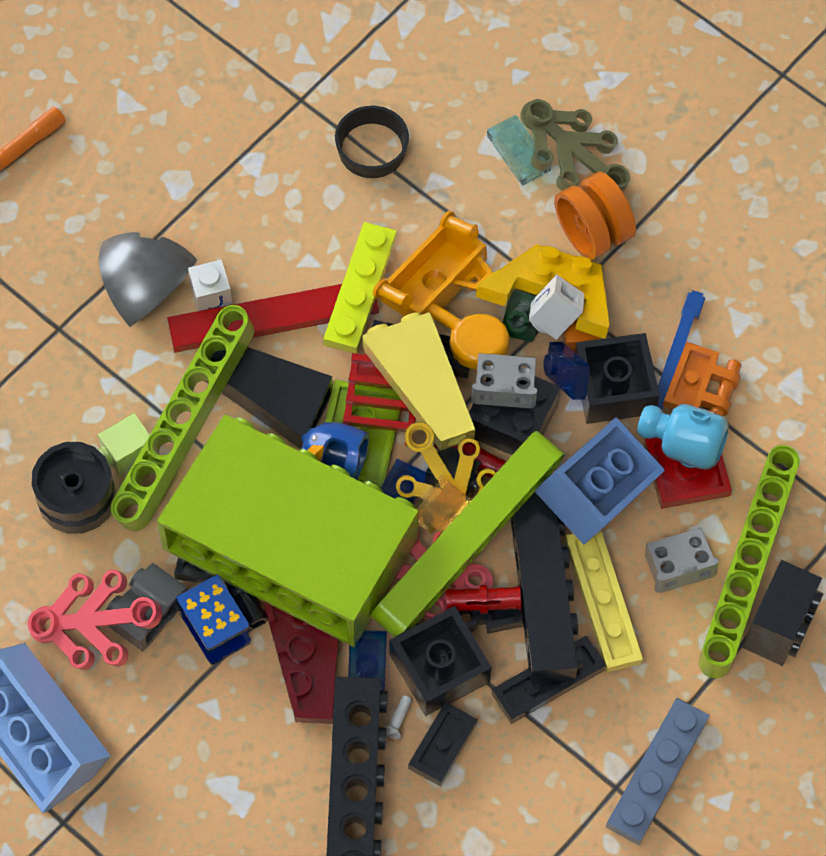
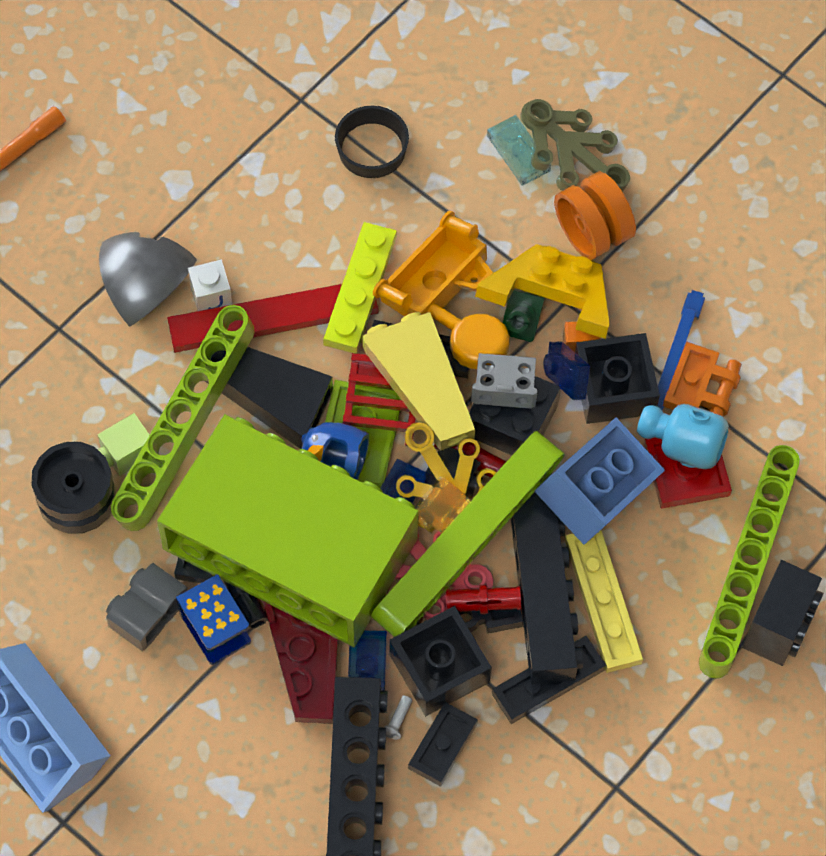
(90, 618): coral plant -> none
(556, 307): white brick -> none
(657, 771): sand blue plate -> none
(681, 564): light grey piece -> none

